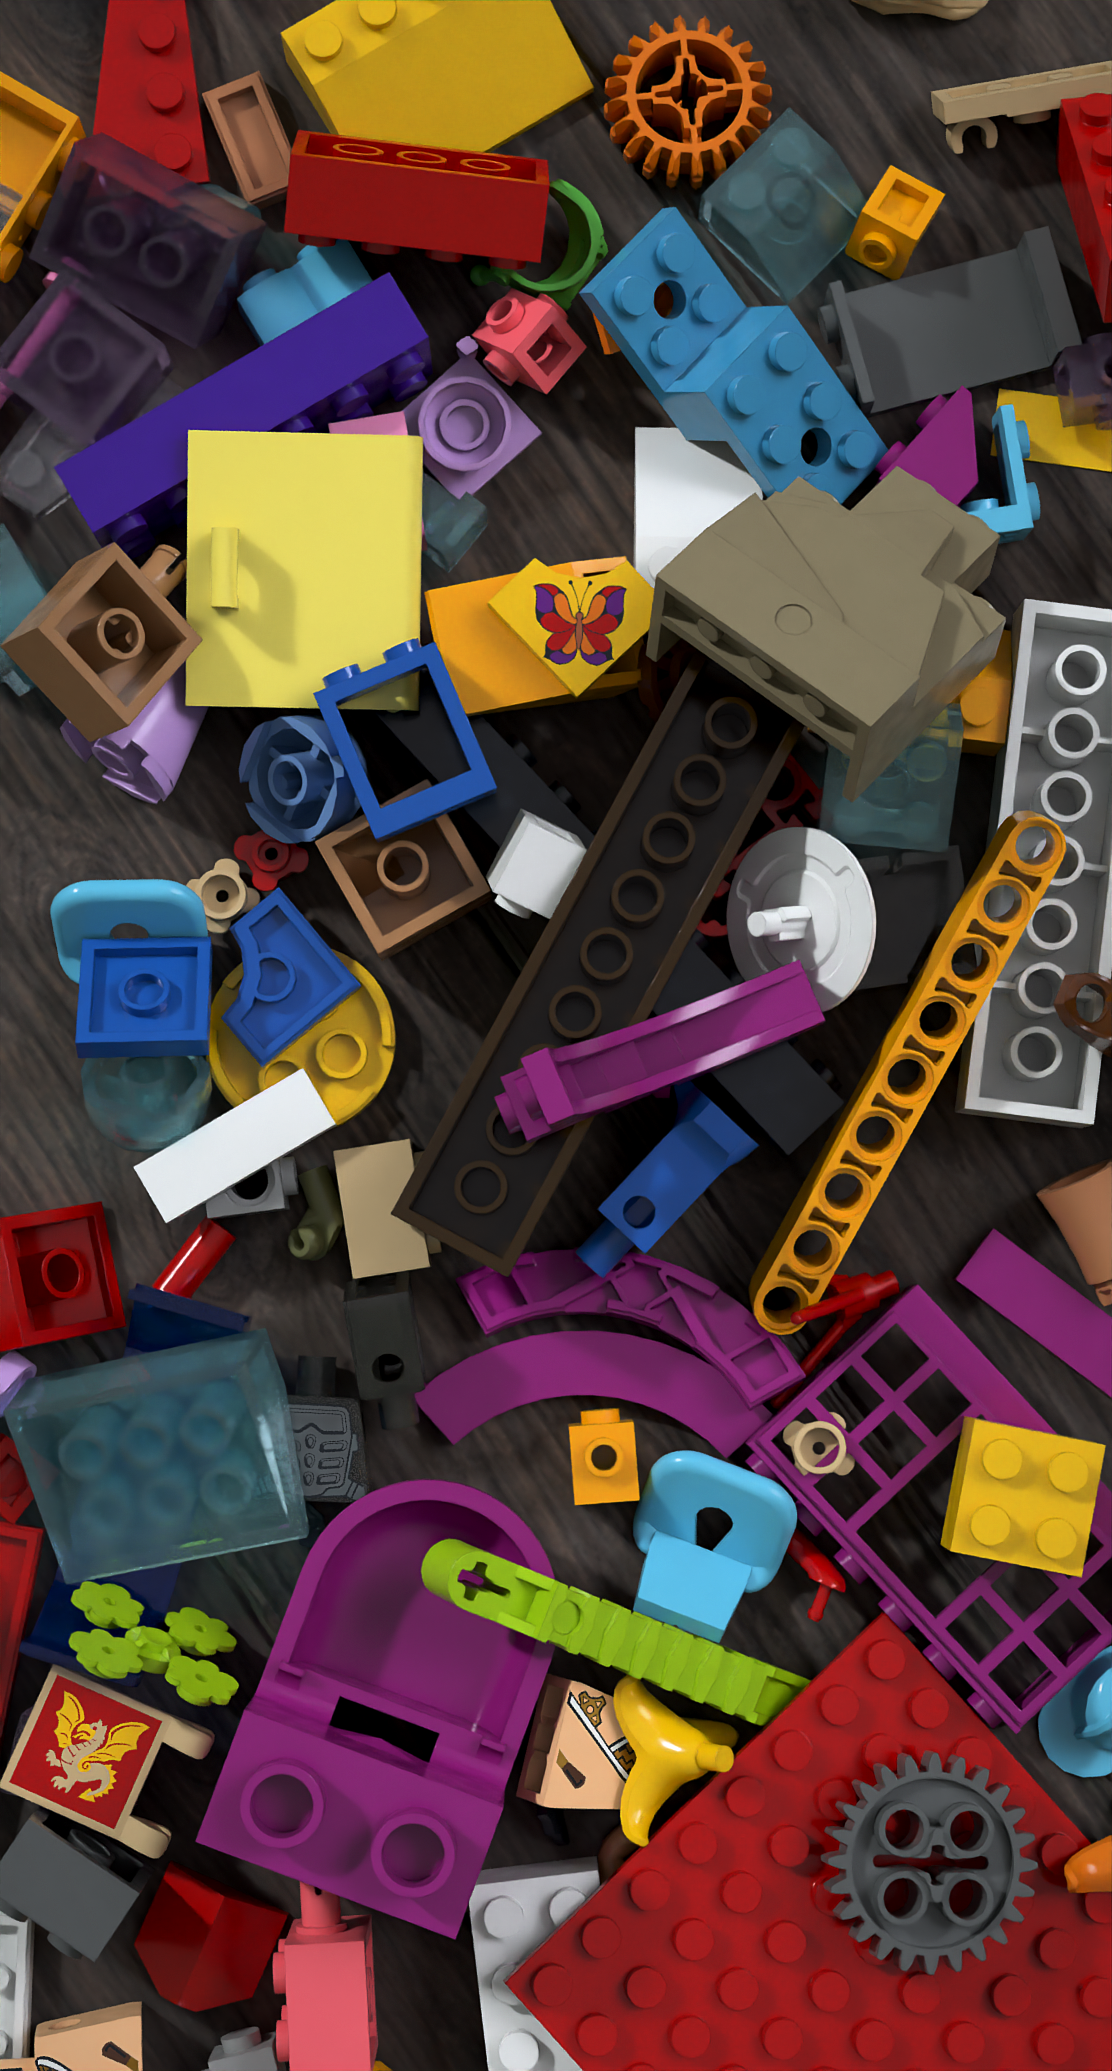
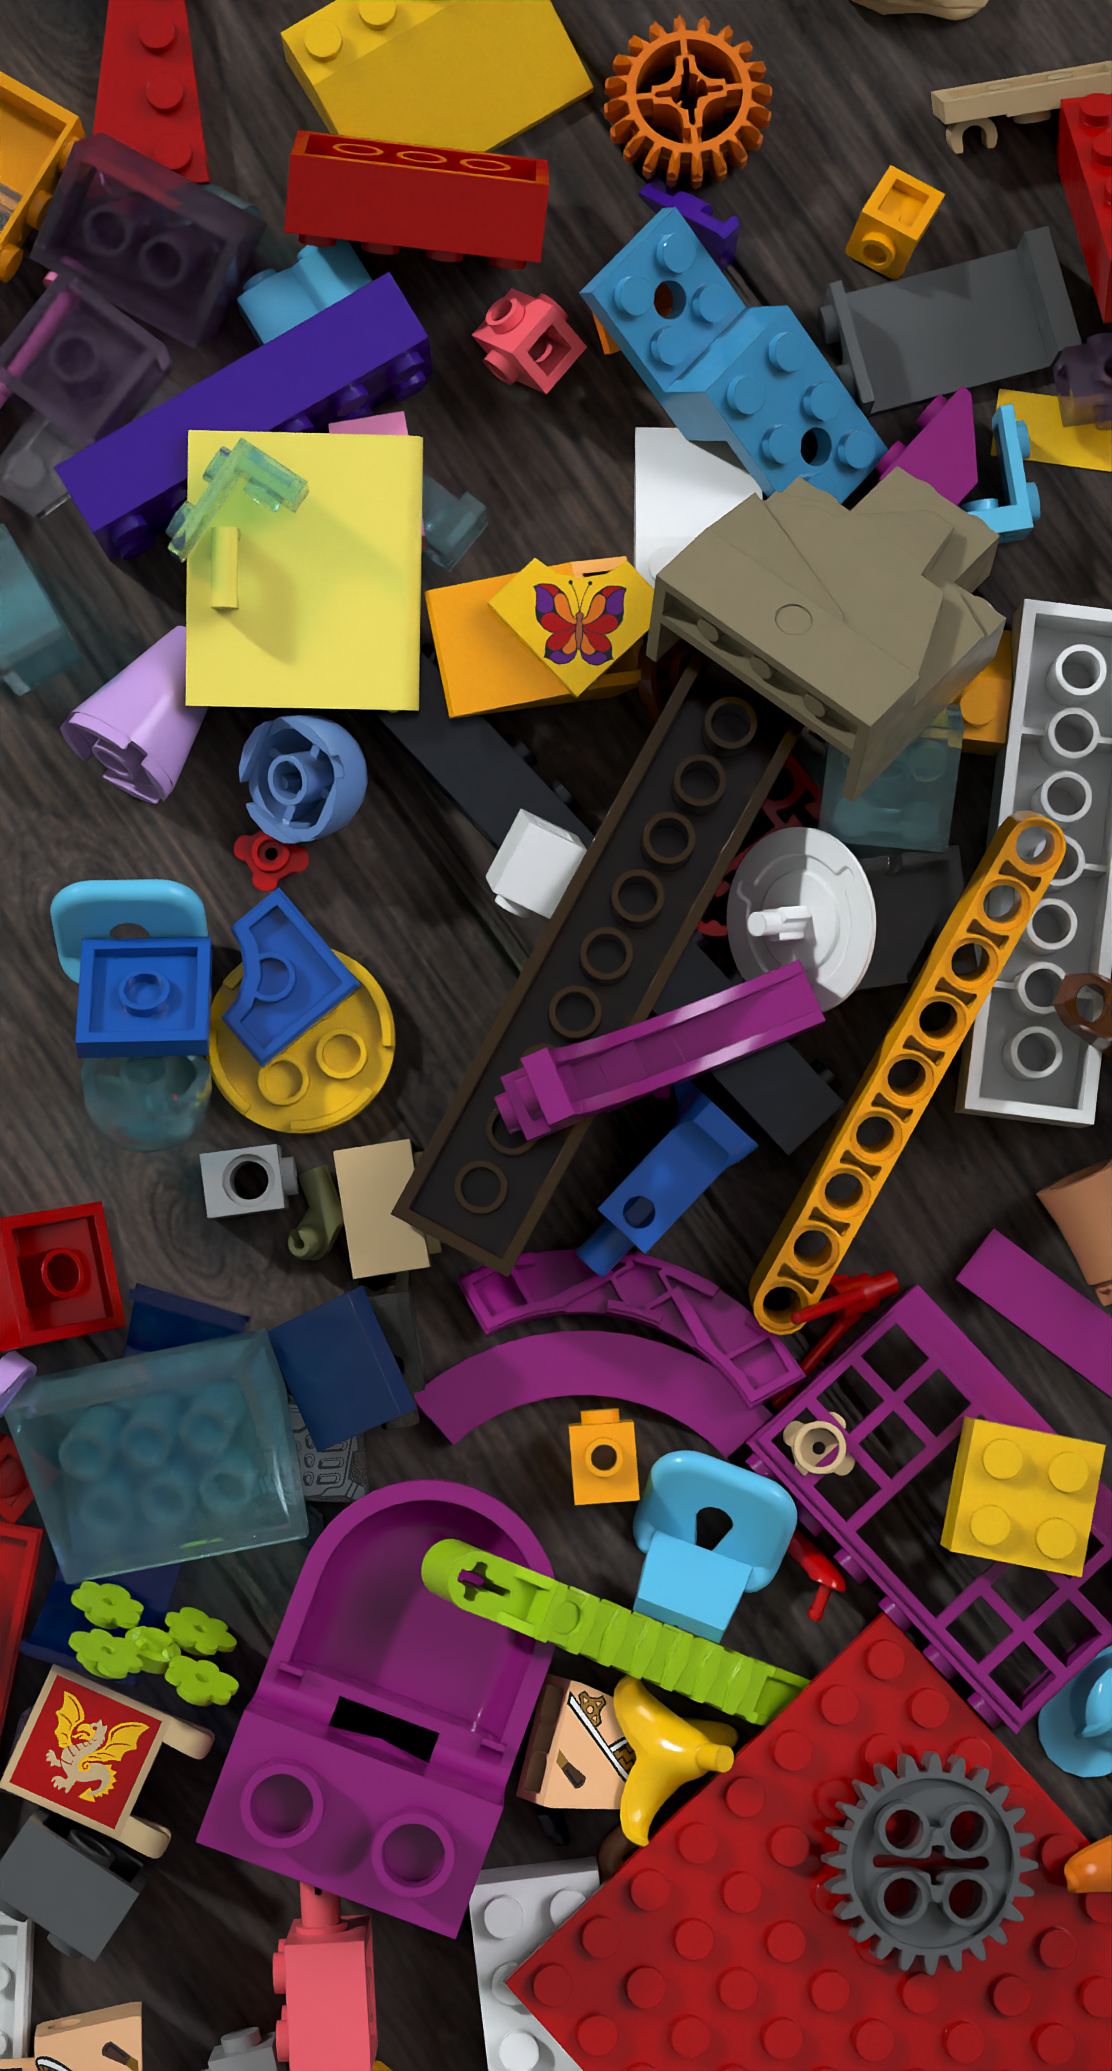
(105, 638): medium nougat brick -> none
(195, 1258): red hinge -> none
(206, 1940): red slope -> none
(235, 1146): white tile -> none
(240, 897): tan plate -> none
(251, 138): nougat tile -> none
(267, 484): none -> clear light blue bracket
(340, 1369): none -> dark blue tile
(405, 882): medium nougat slope -> none
(432, 802): blue window -> none
(468, 425): lavender hat -> none
(584, 252): bright green helmet -> none
(716, 237): none -> dark purple tile
(784, 206): clear light blue slope -> none

